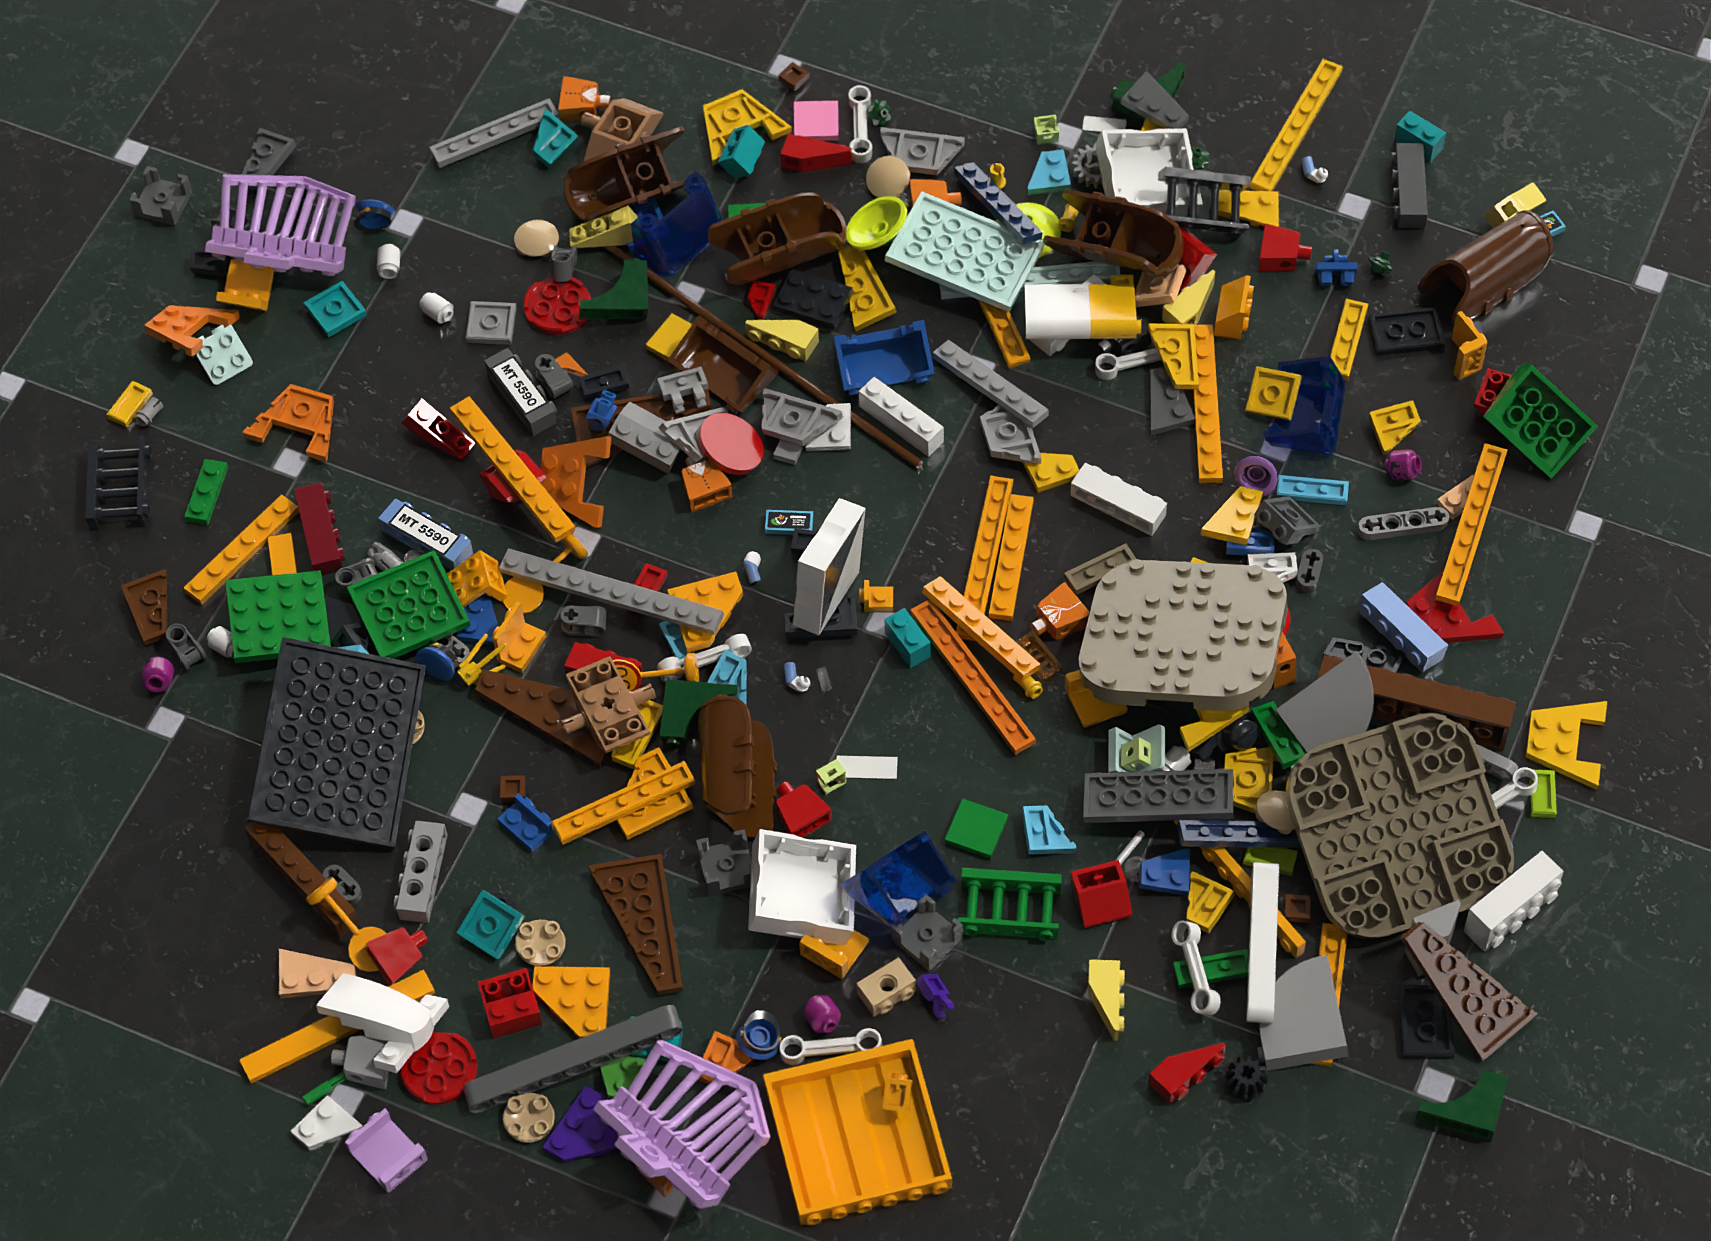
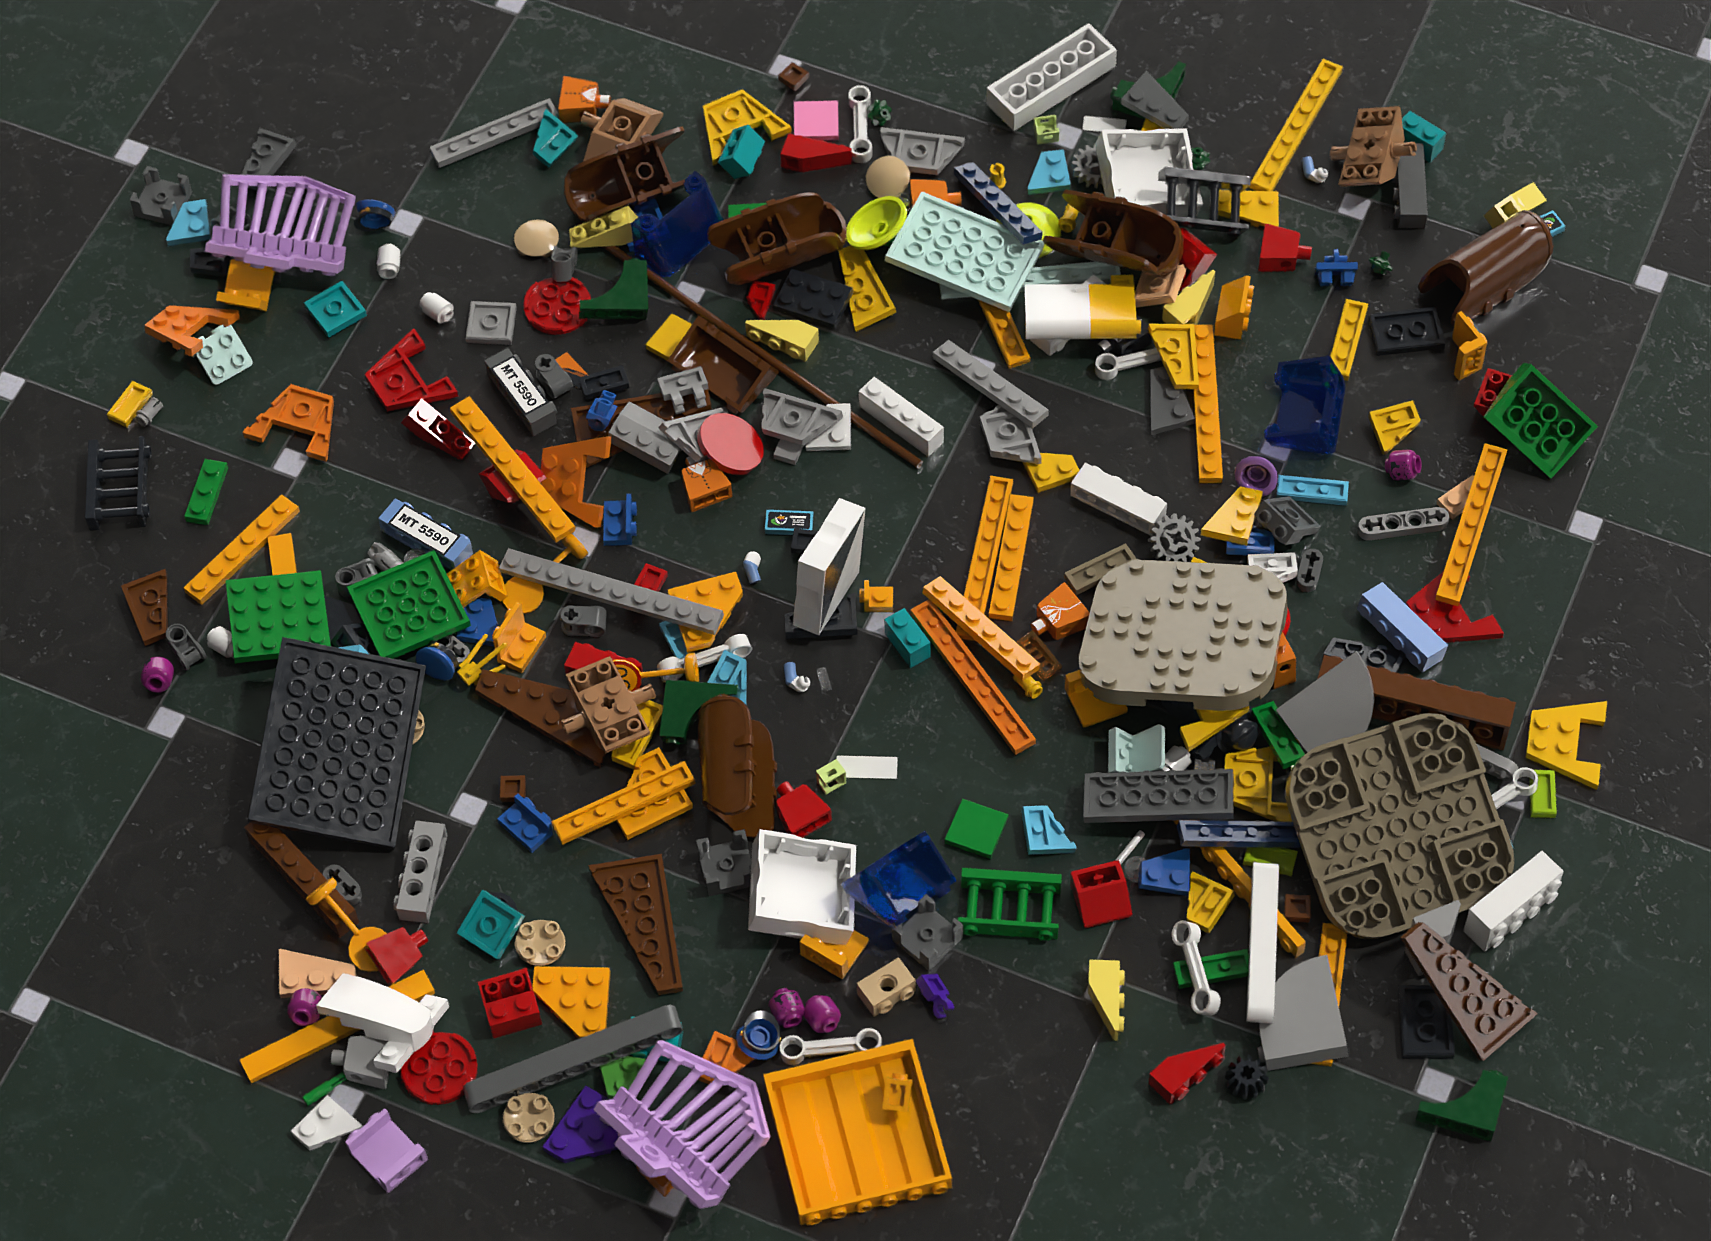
(190, 224): none -> medium azure wing
(303, 1007): none -> magenta head
(318, 528): dark red brick -> none
(399, 383): none -> red wing
(619, 522): none -> blue bracket
(787, 1007): none -> magenta head
(887, 355): blue windscreen -> none
(1051, 77): none -> white brick
(1135, 750): yellowish green piece -> none
(1178, 530): none -> light grey gear
(1273, 393): yellow tile -> none
(1274, 811): tan dish -> none
(1373, 147): none -> medium nougat slope

